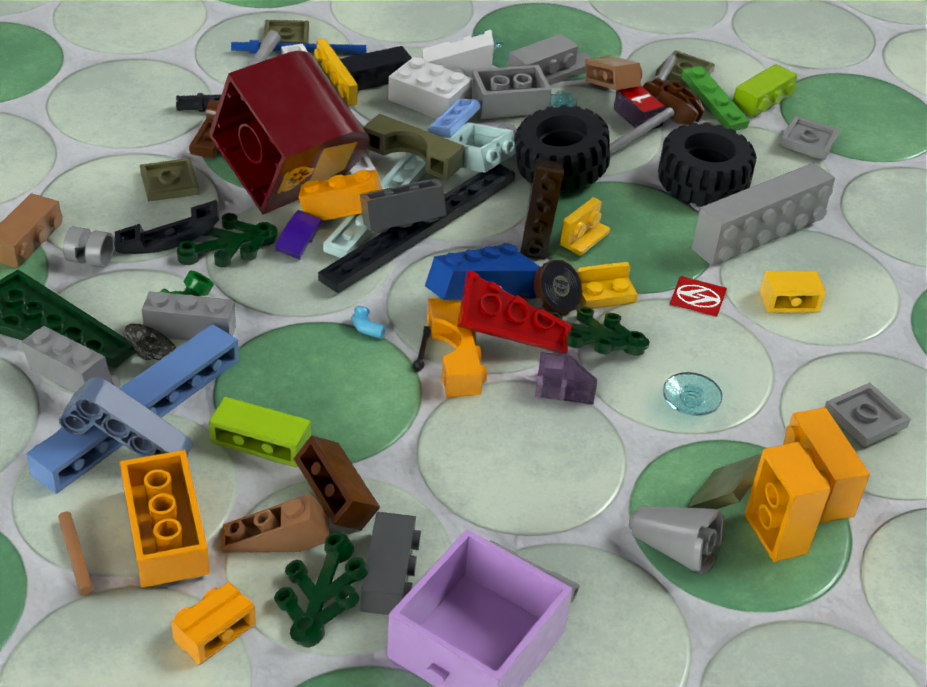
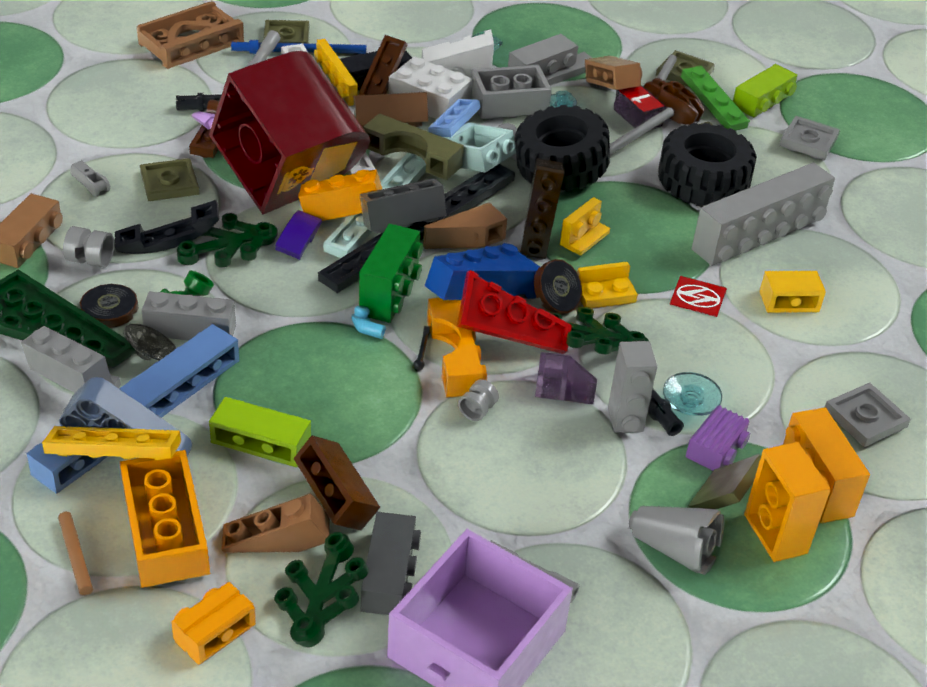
(89, 178): none -> light grey bar
(110, 304): none -> black tile
(112, 442): none -> yellow plate
(203, 118): none -> lavender bar
(215, 35): none -> medium nougat fence
(384, 64): none -> reddish brown plate
(390, 272): none -> green brick
(404, 107): none -> medium nougat brick
(467, 229): none -> medium nougat slope
(478, 400): none -> light grey wheel
(632, 386): none -> light grey brick
(661, 411): none -> black pin
(718, 439): none -> medium lavender brick

